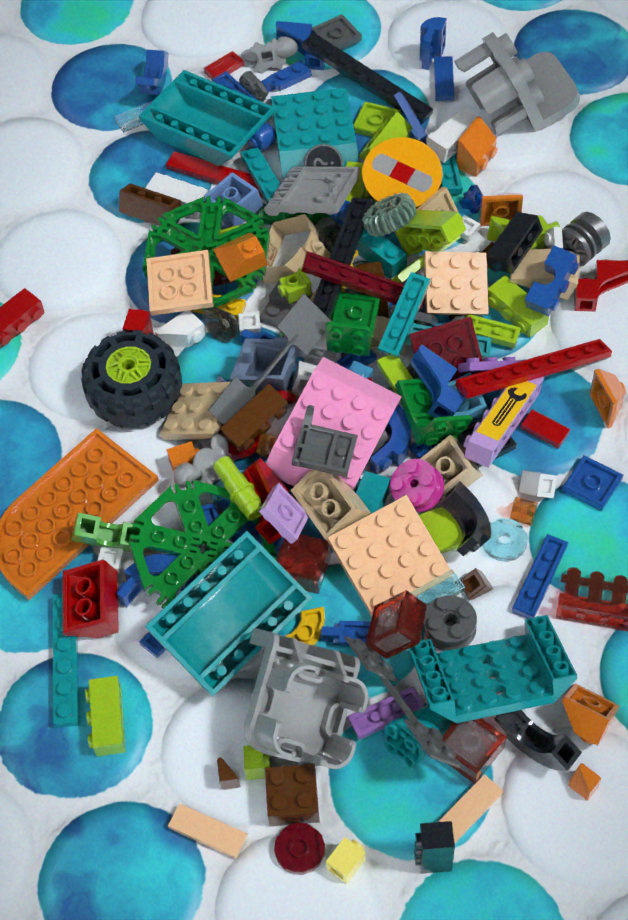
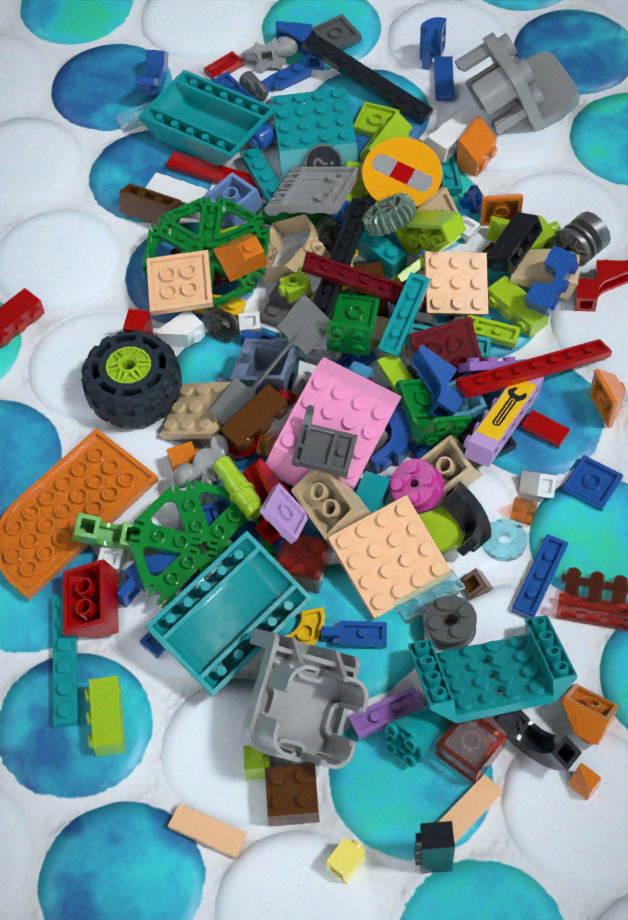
(227, 777): reddish brown slope -> none
(299, 848): dark red tile -> none
(396, 624): clear red piece -> none
(411, 117): blue tile -> none
(429, 738): dark grey hinge -> none
(553, 237): white plate -> none

